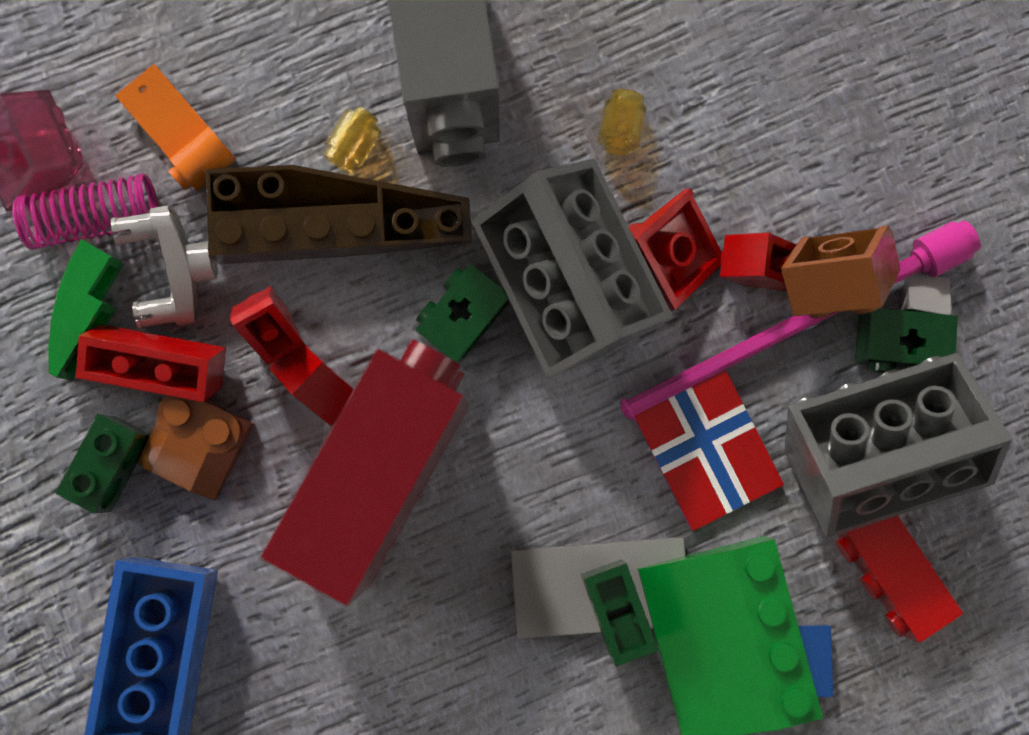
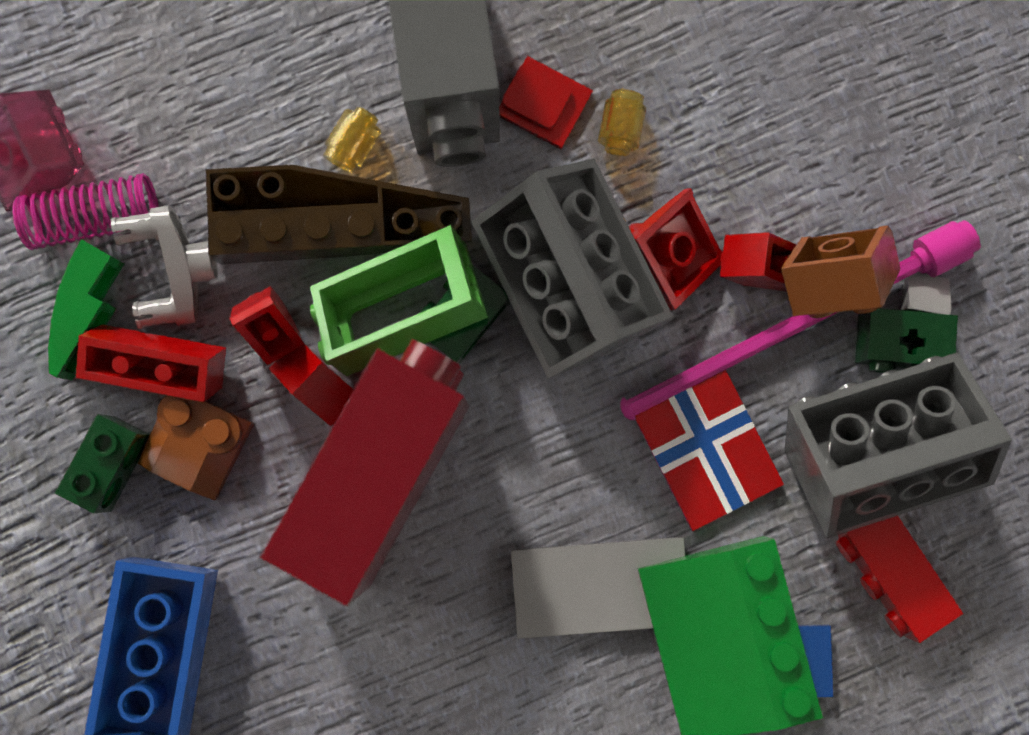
(175, 128): orange door -> none
(385, 277): none -> bright green piece
(544, 102): none -> red piece
(619, 612): dark green brick -> none

